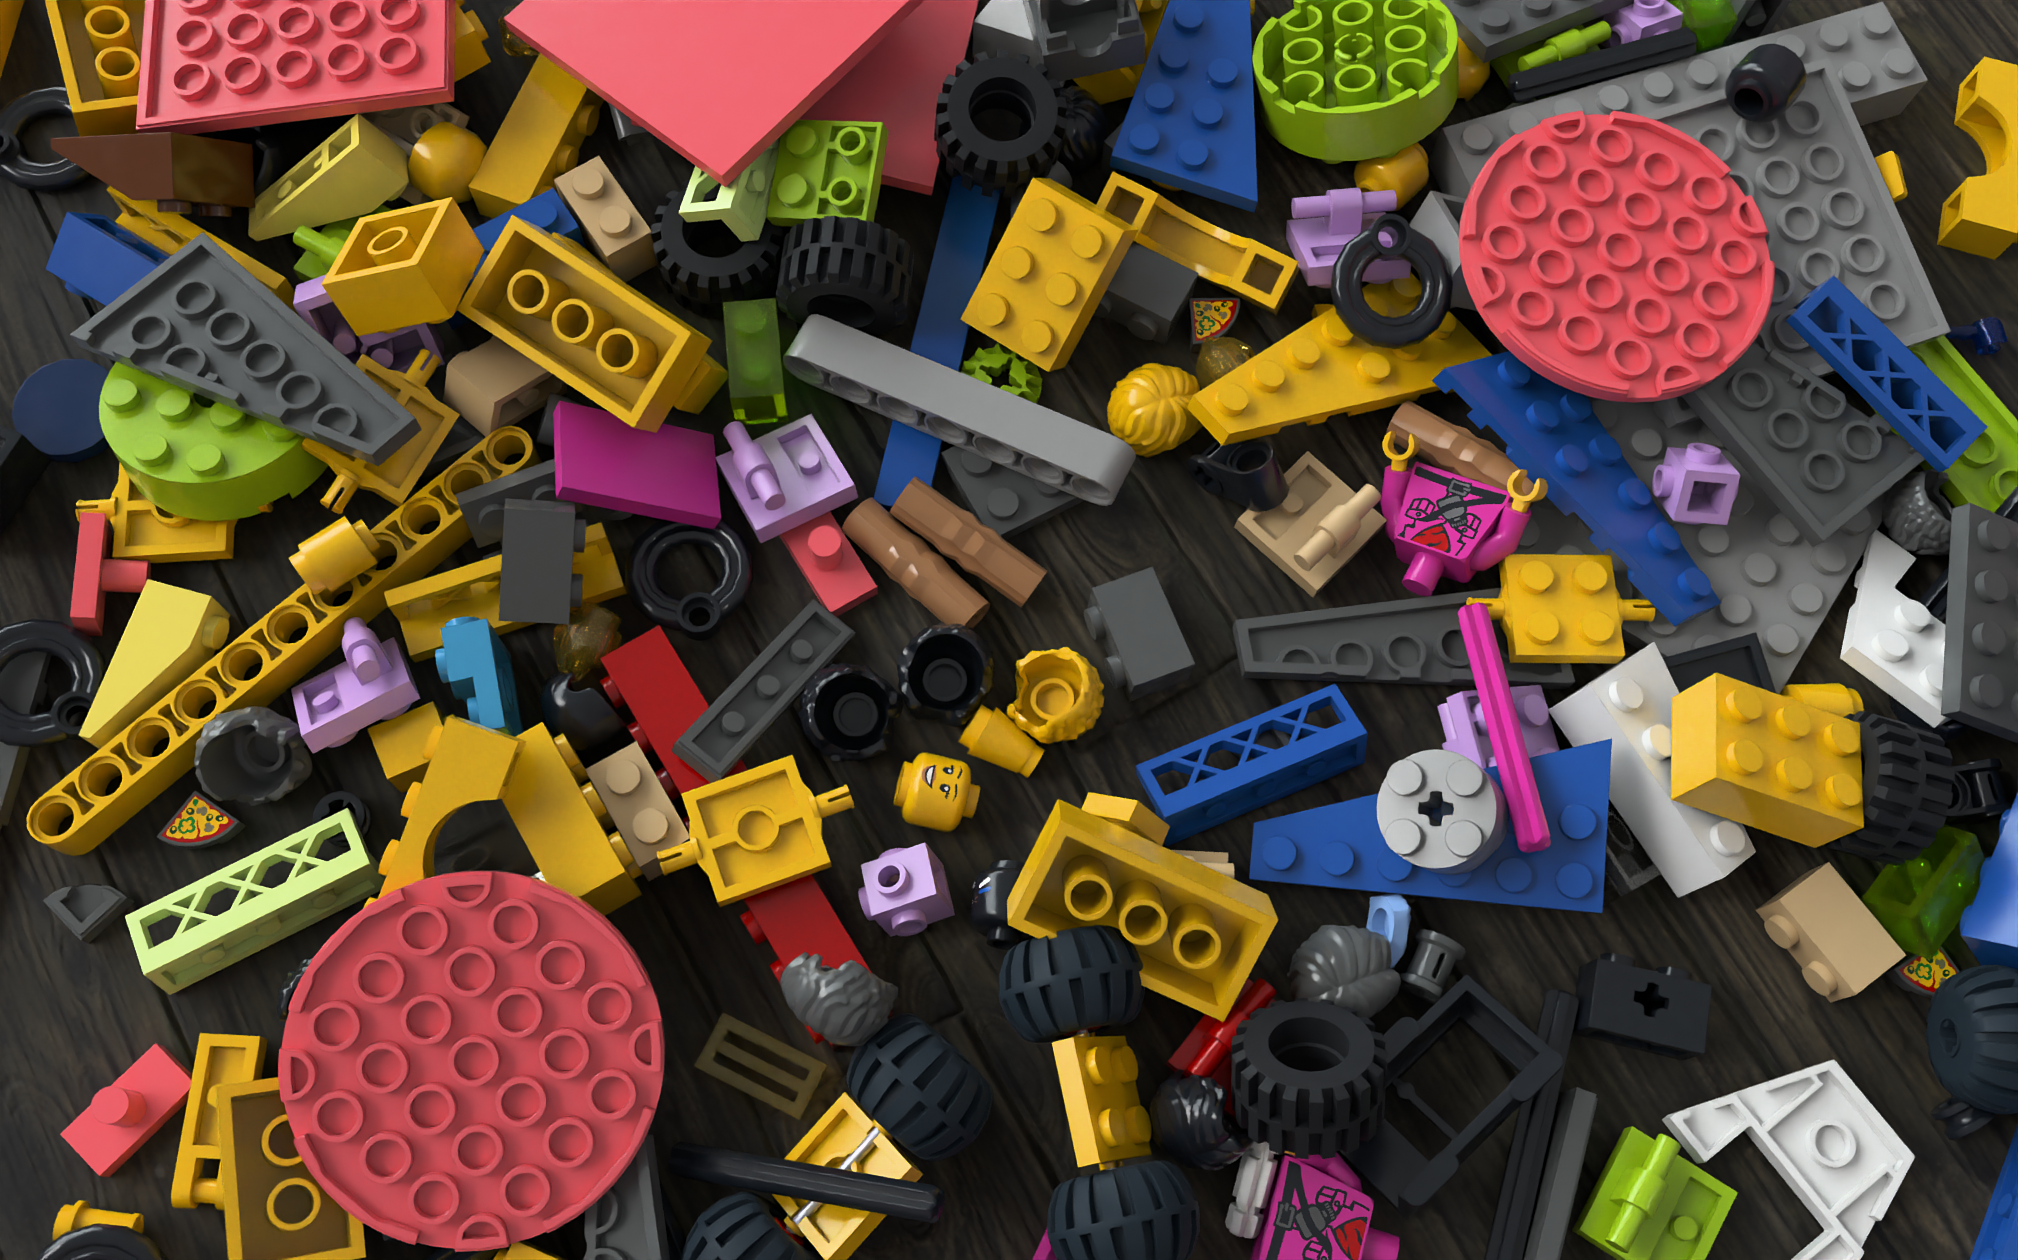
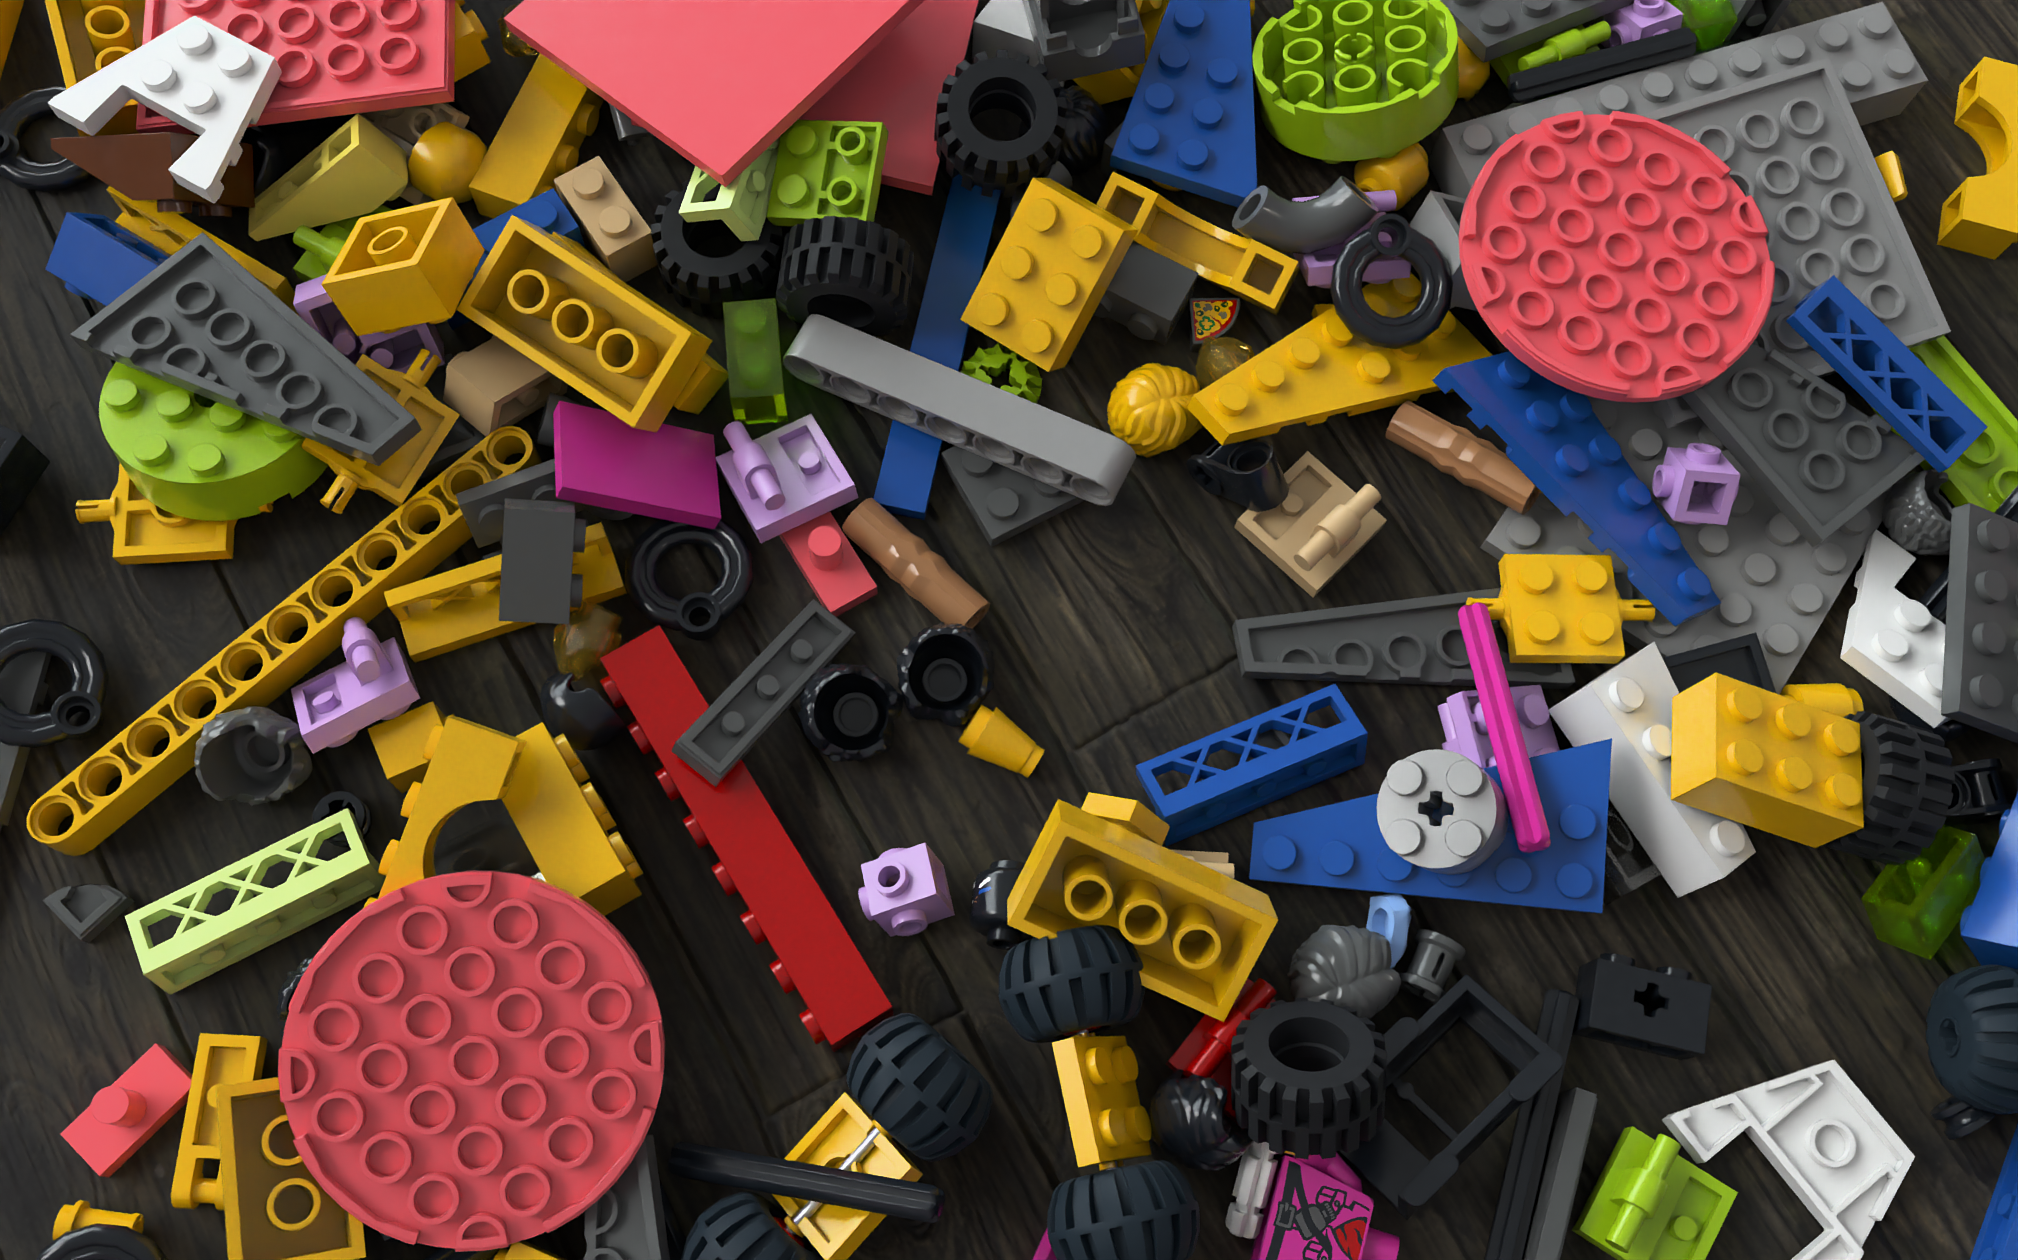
(61, 410): dark blue tile -> none
(99, 574): coral tile -> none
(161, 647): light yellow slope -> none
(192, 78): none -> white wing
(200, 825): tile -> none
(335, 555): yellow brick -> none
(480, 673): dark azure plate -> none
(638, 806): tan brick -> none
(755, 830): yellow plate -> none
(805, 1088): clear yellow tile -> none
(839, 1003): dark grey hair -> none
(936, 792): yellow head -> none
(967, 541): medium nougat axle -> none
(1056, 695): yellow hair -> none
(1138, 634): dark grey brick -> none
(1307, 224): none -> dark grey cylinder
(1449, 521): dark pink torso -> none
(1765, 83): black head -> none
(1829, 933): tan brick -> none
(1922, 974): tile -> none
(1985, 333): clear blue hand -> none

